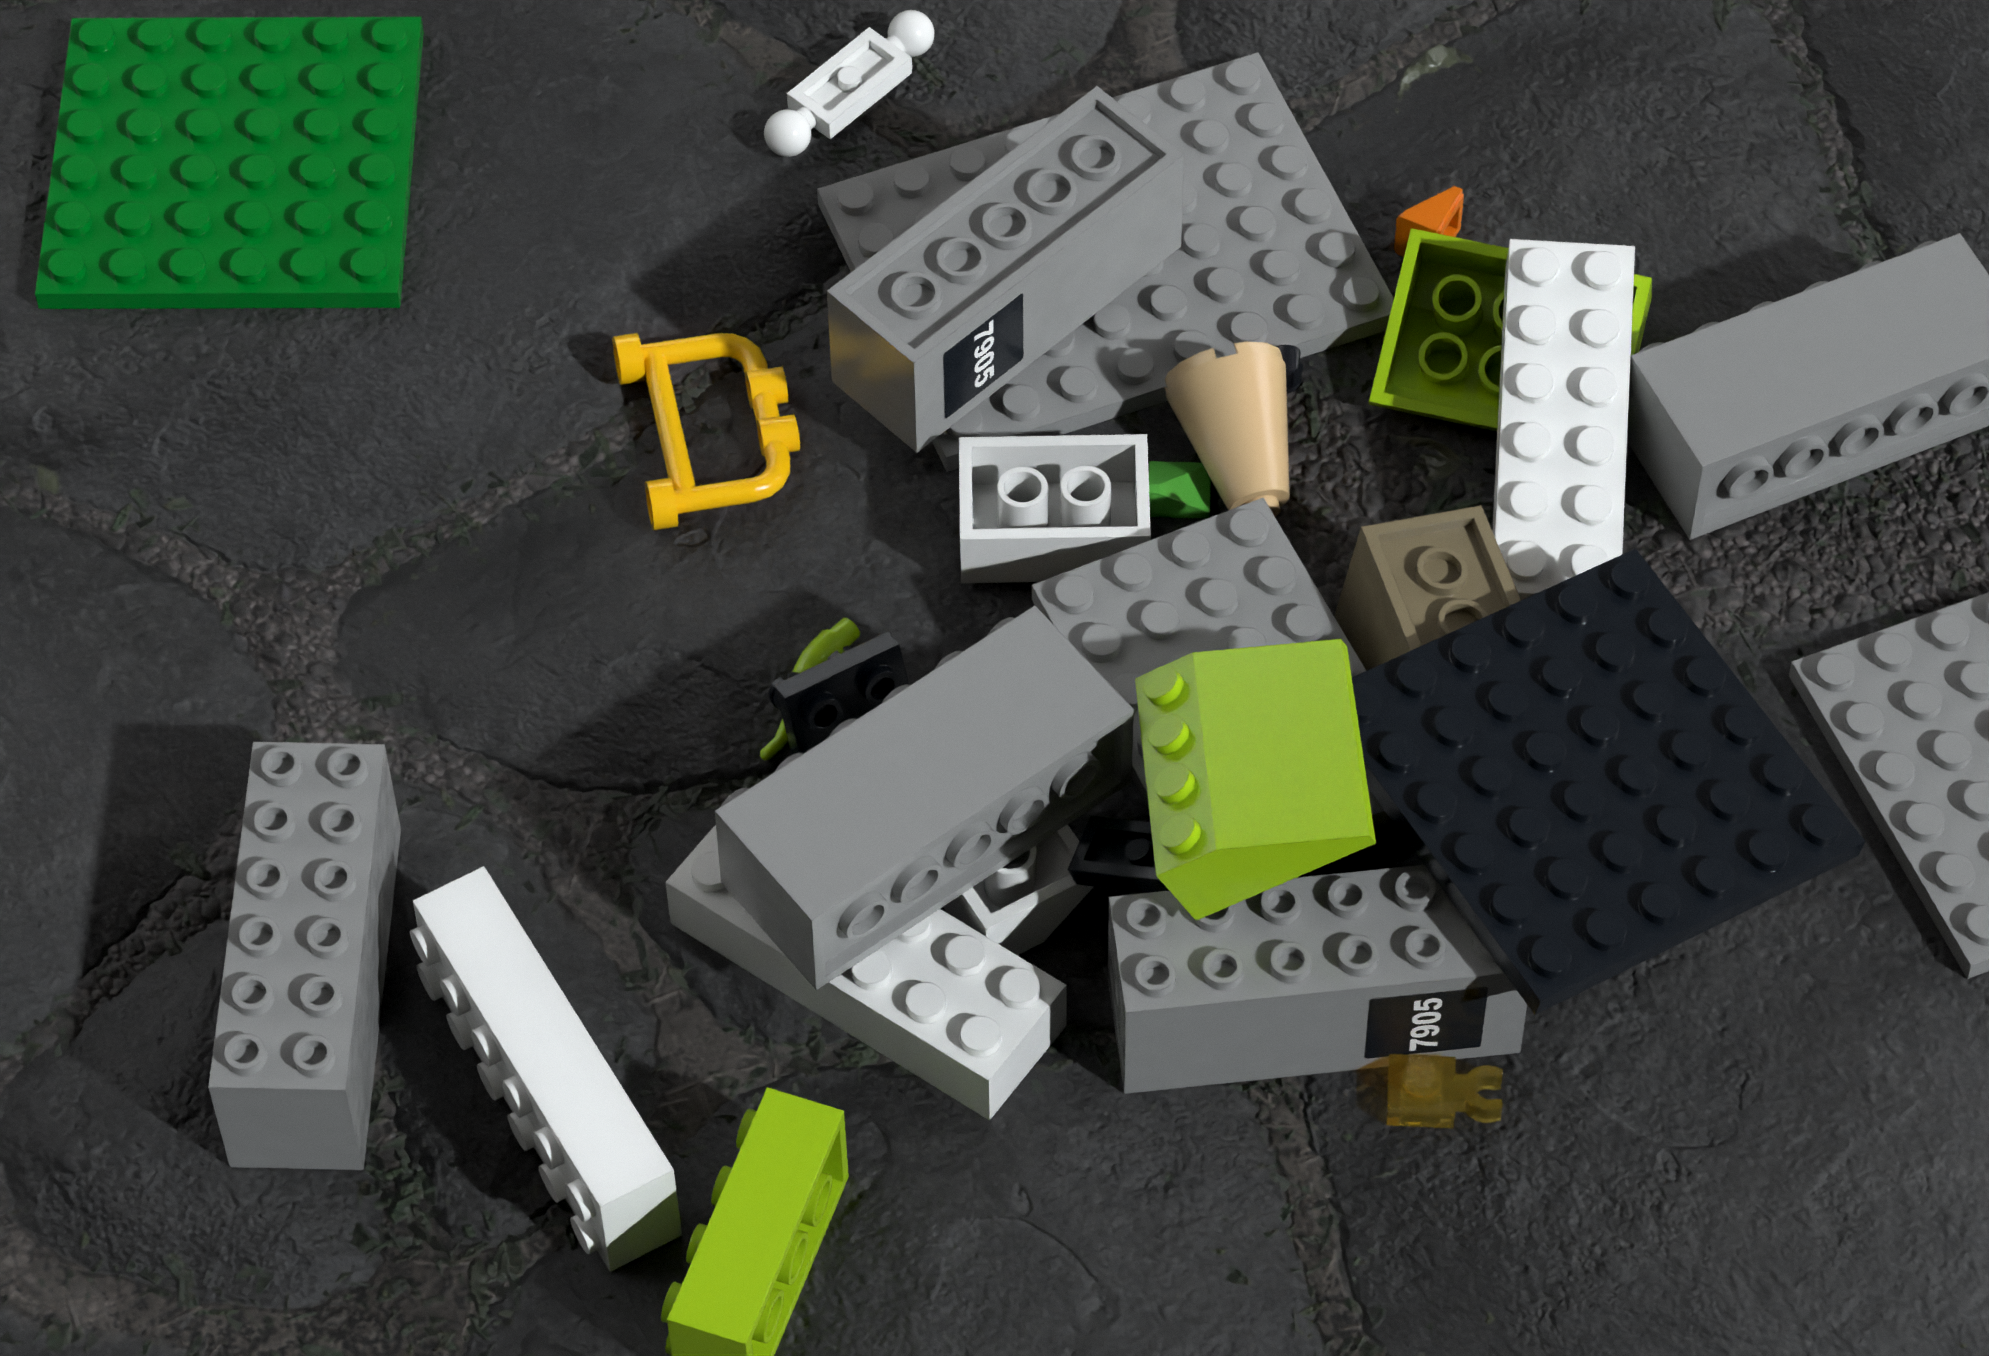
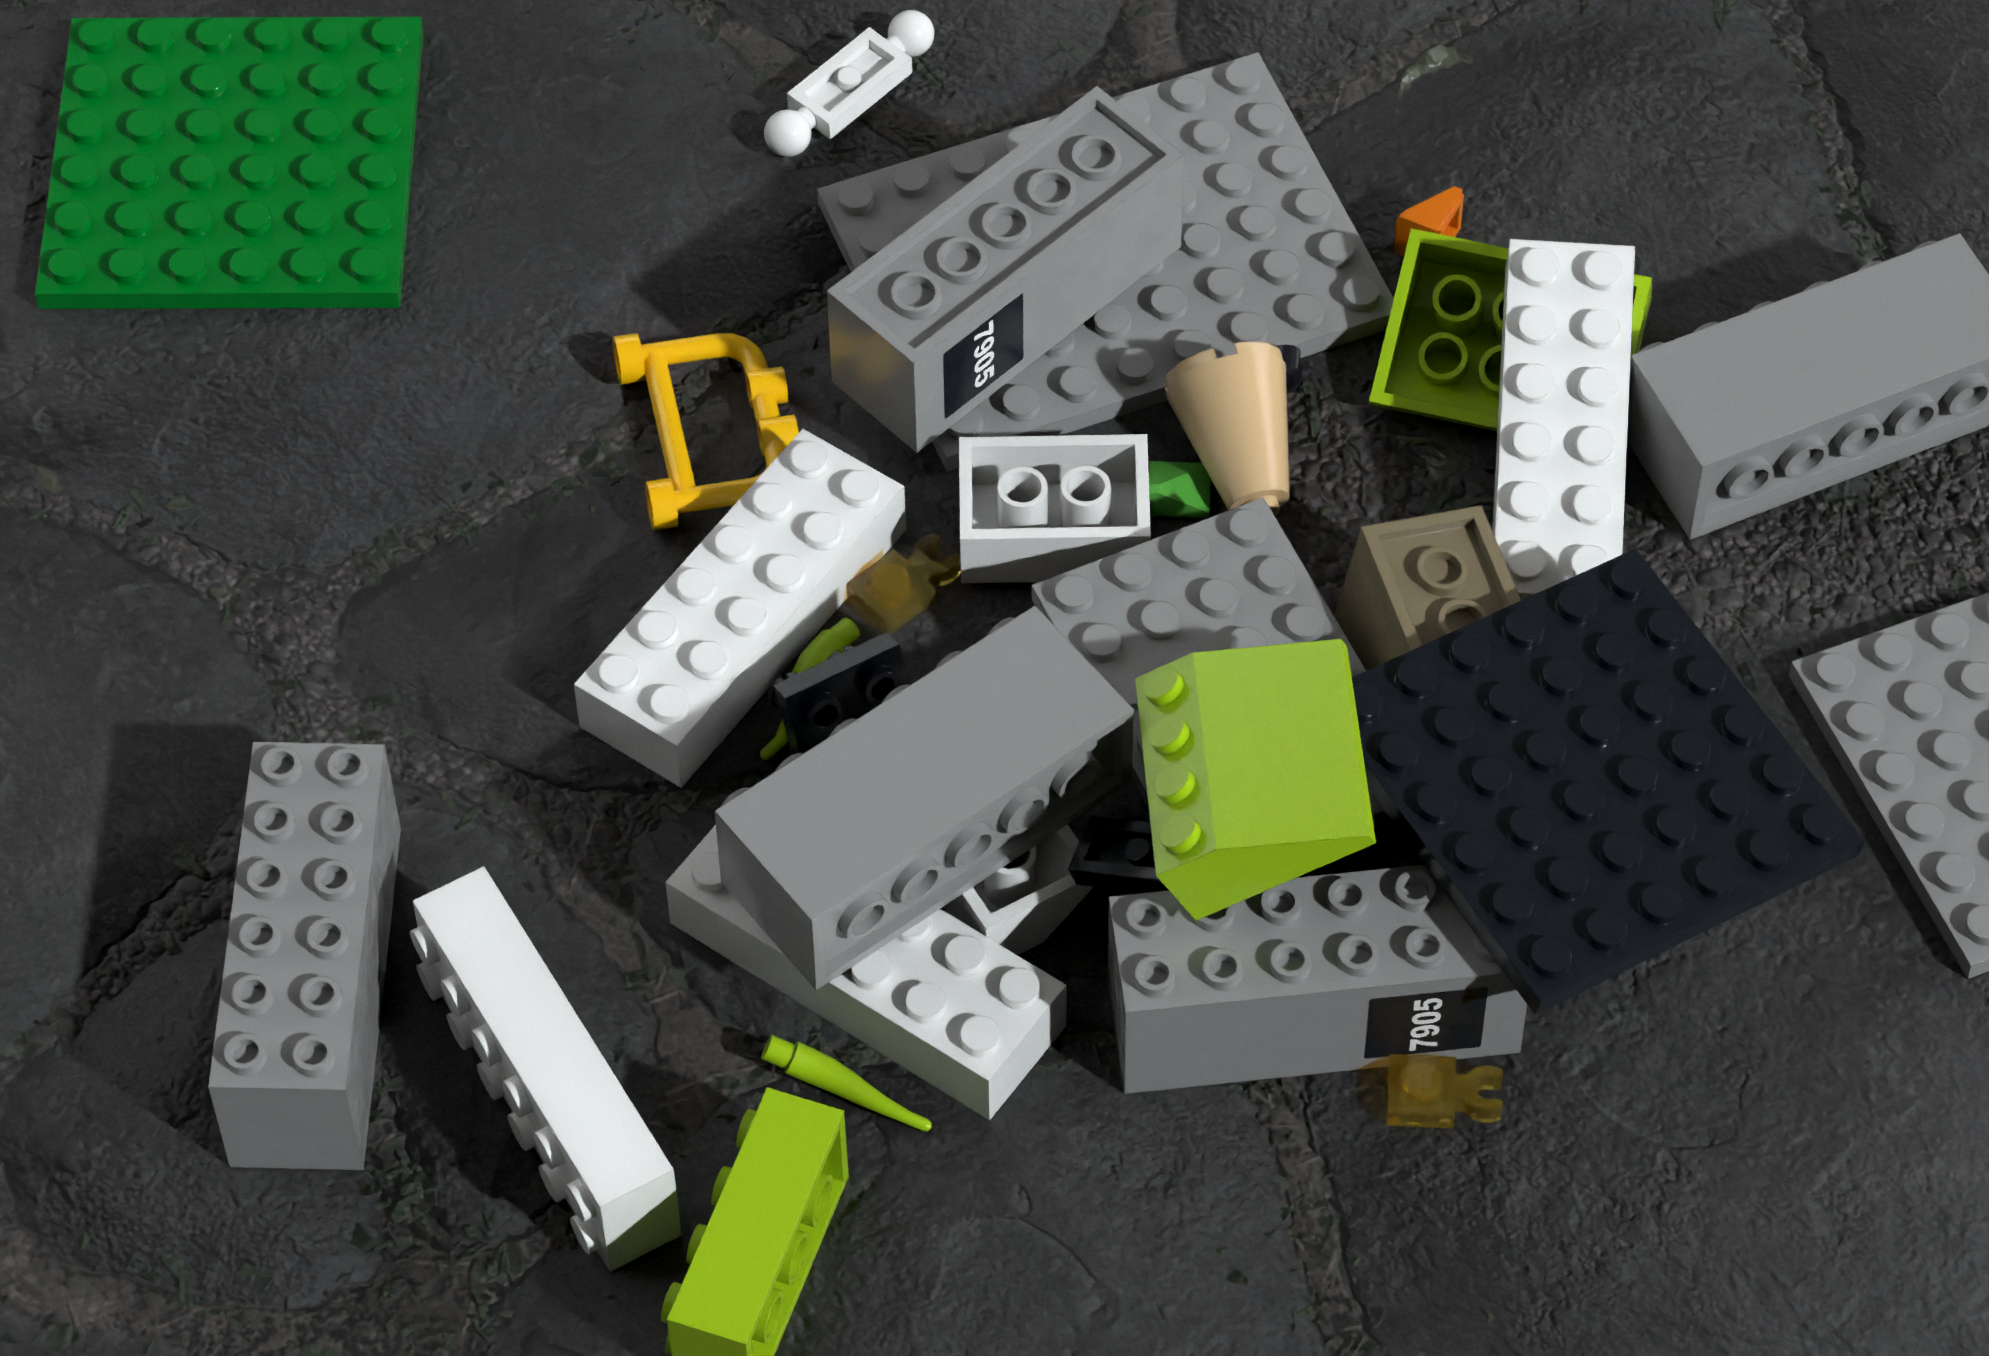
(740, 607): none -> white brick
(831, 1075): none -> lime animal
(900, 589): none -> clear yellow plate

